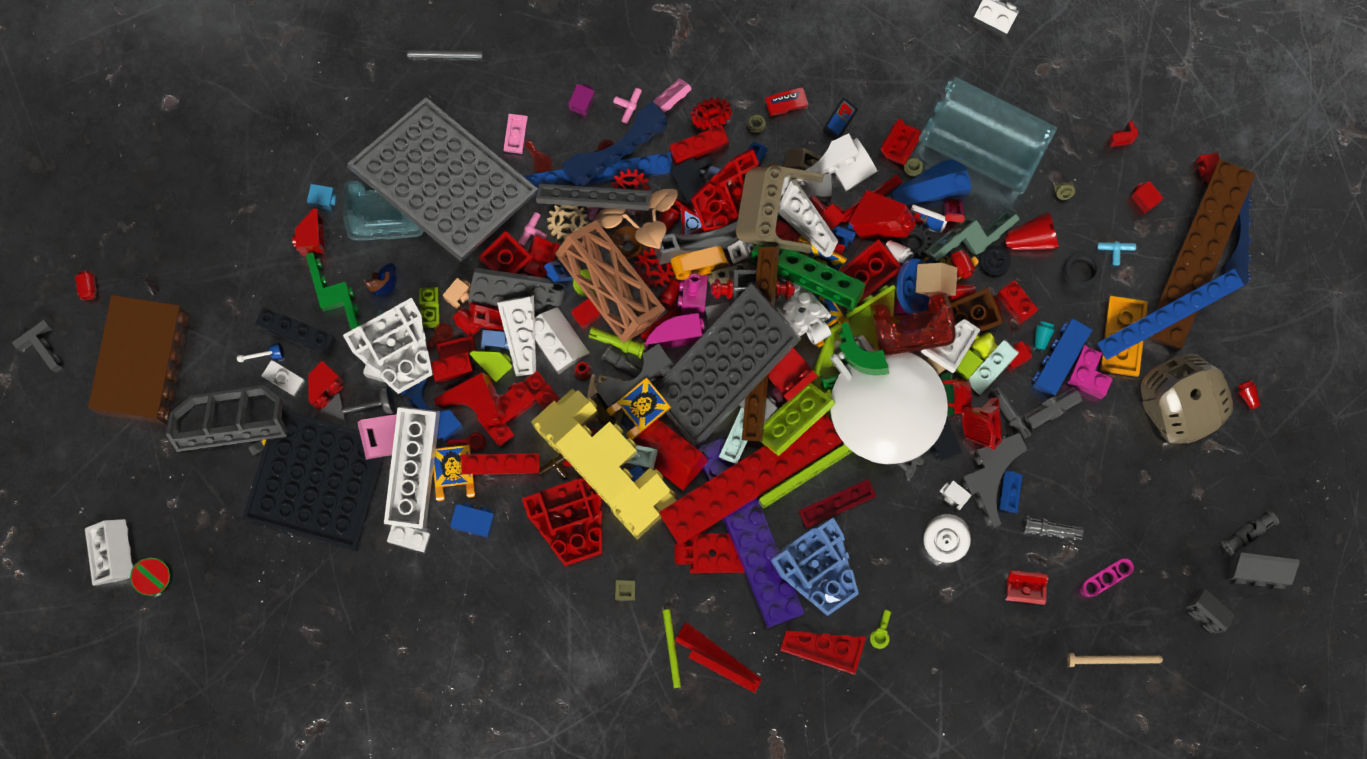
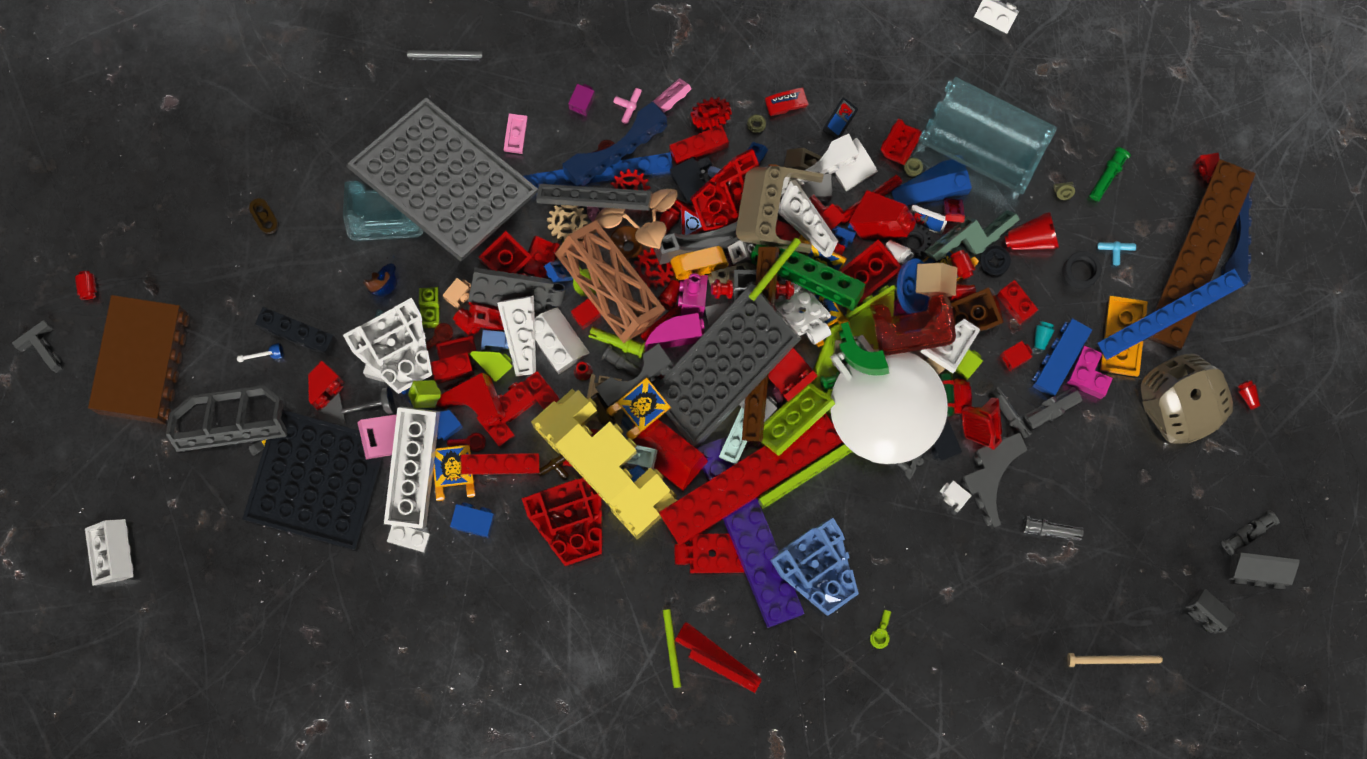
(150, 576): red piece -> none
(264, 216): none -> dark brown plate
(283, 378): white plate -> none
(310, 234): red slope -> none
(322, 197): dark azure brick -> none
(335, 295): green bracket -> none
(424, 394): none -> lime brick
(530, 229): bright pink piece -> none
(542, 162): clear red plate -> none
(625, 590): olive plate -> none
(774, 269): none -> lime bar
(829, 650): red wing -> none
(837, 503): dark red plate -> none
(947, 538): white wheel -> none
(984, 345): neon yellow piece -> none
(992, 367): light aqua plate -> none
(1011, 492): blue plate -> none
(1026, 587): red bracket -> none
(1113, 167): none -> green pin
(1115, 574): dark pink beam -> none
(1123, 138): red bracket -> none
(1146, 196): red brick -> none

